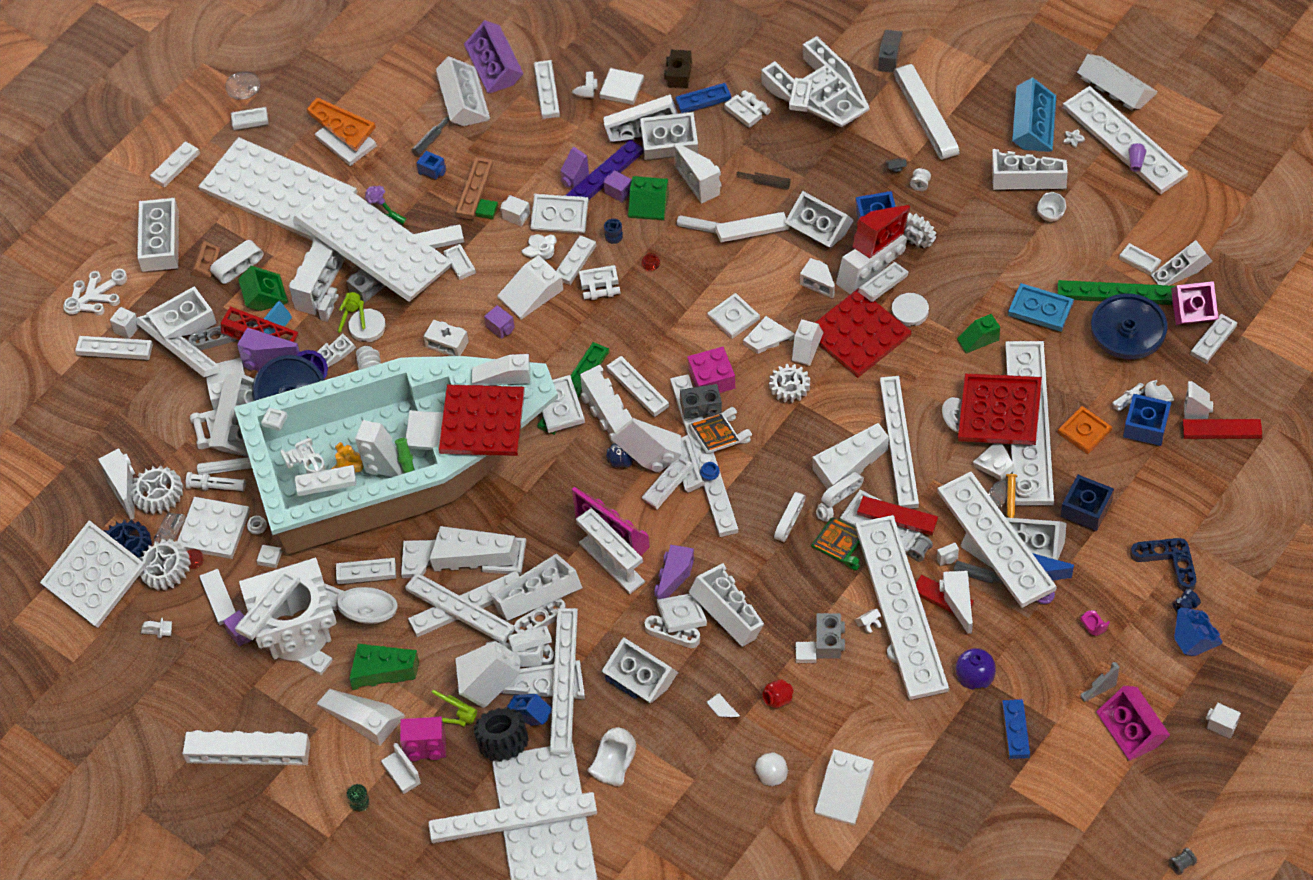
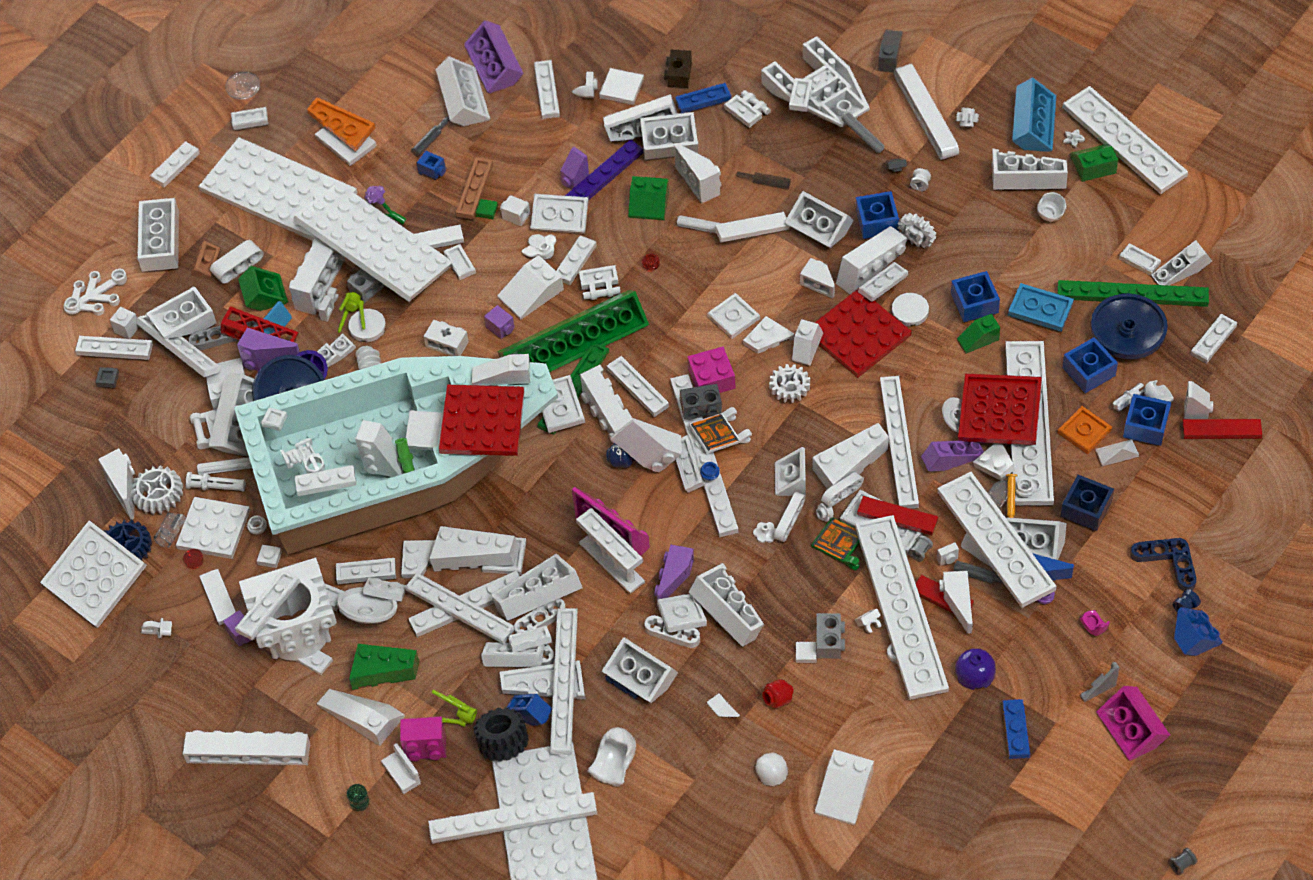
(107, 377): none -> dark grey plate
(170, 565): white gear -> none
(346, 457): light orange piece -> none
(384, 589): none -> white plate
(486, 672): white slope -> none
(574, 335): none -> green slope
(613, 231): dark blue wheel -> none
(617, 186): medium lavender brick -> none
(667, 482): white tile -> none
(764, 532): none -> white plant
(791, 474): none -> white slope
(863, 132): none -> light grey axle
(880, 229): red slope -> none
(950, 454): none -> medium lavender slope
(967, 117): none -> white gear
(975, 296): none -> blue brick
(1089, 365): none -> blue brick
(1095, 162): none -> green slope
(1116, 82): white slope -> none
(1117, 452): none -> white slope
(1136, 156): medium lavender cone -> none
(1194, 303): dark pink brick -> none
(1223, 720): white brick -> none

